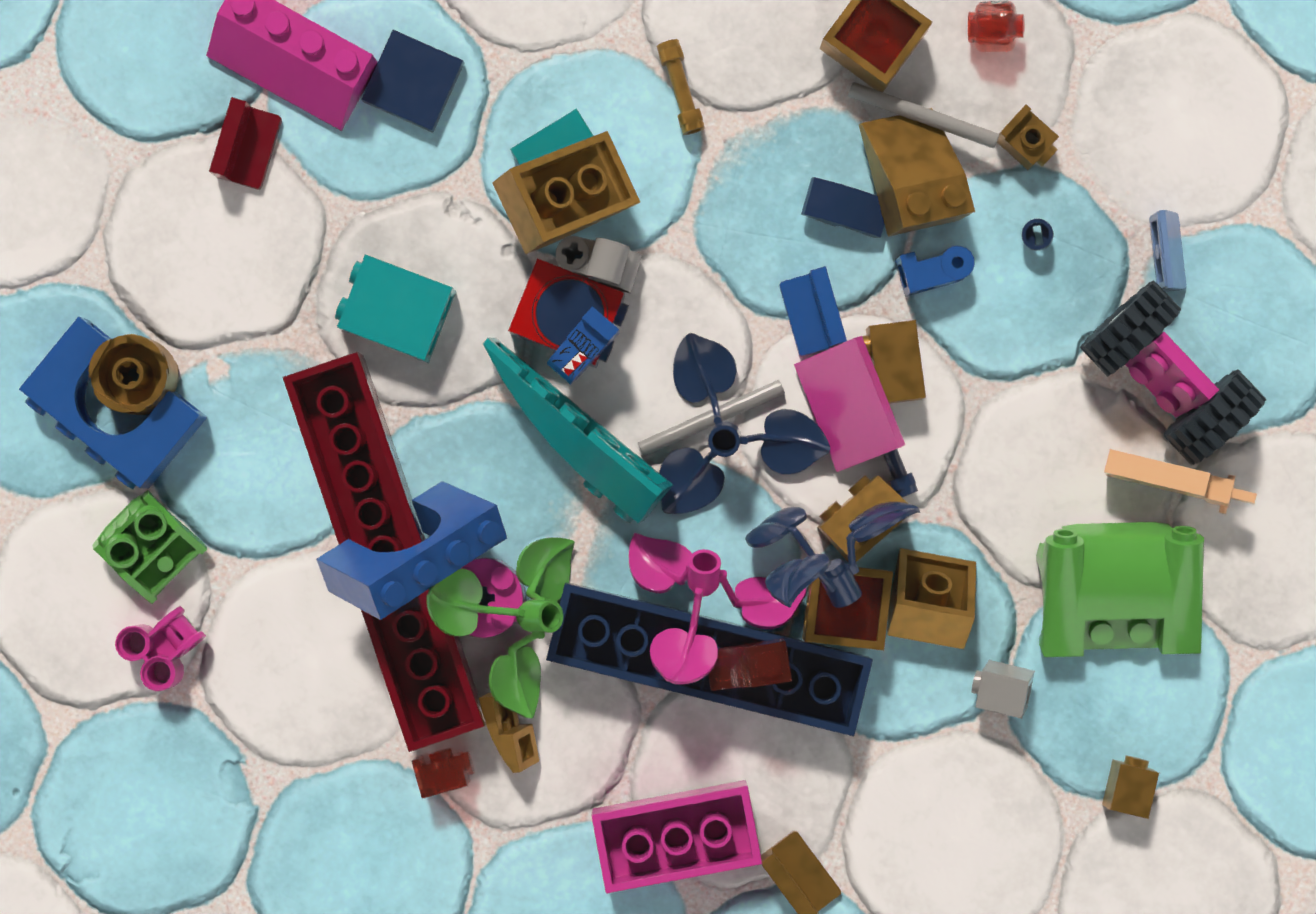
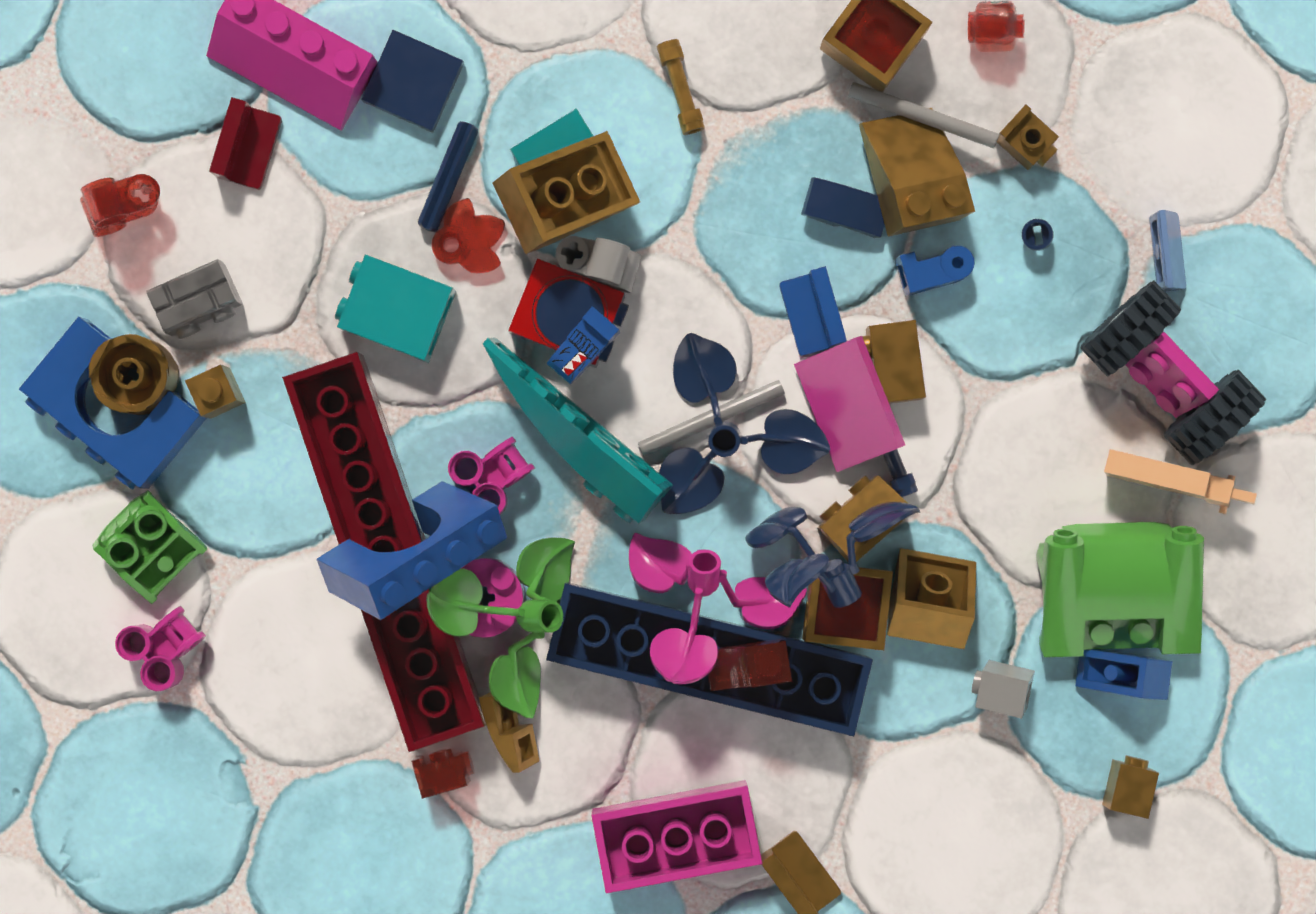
(112, 203): none -> clear red piece
(194, 299): none -> flat silver brick
(215, 391): none -> pearl gold brick
(447, 176): none -> dark blue axle
(475, 238): none -> clear red plate
(493, 470): none -> dark pink piece
(1124, 674): none -> blue slope

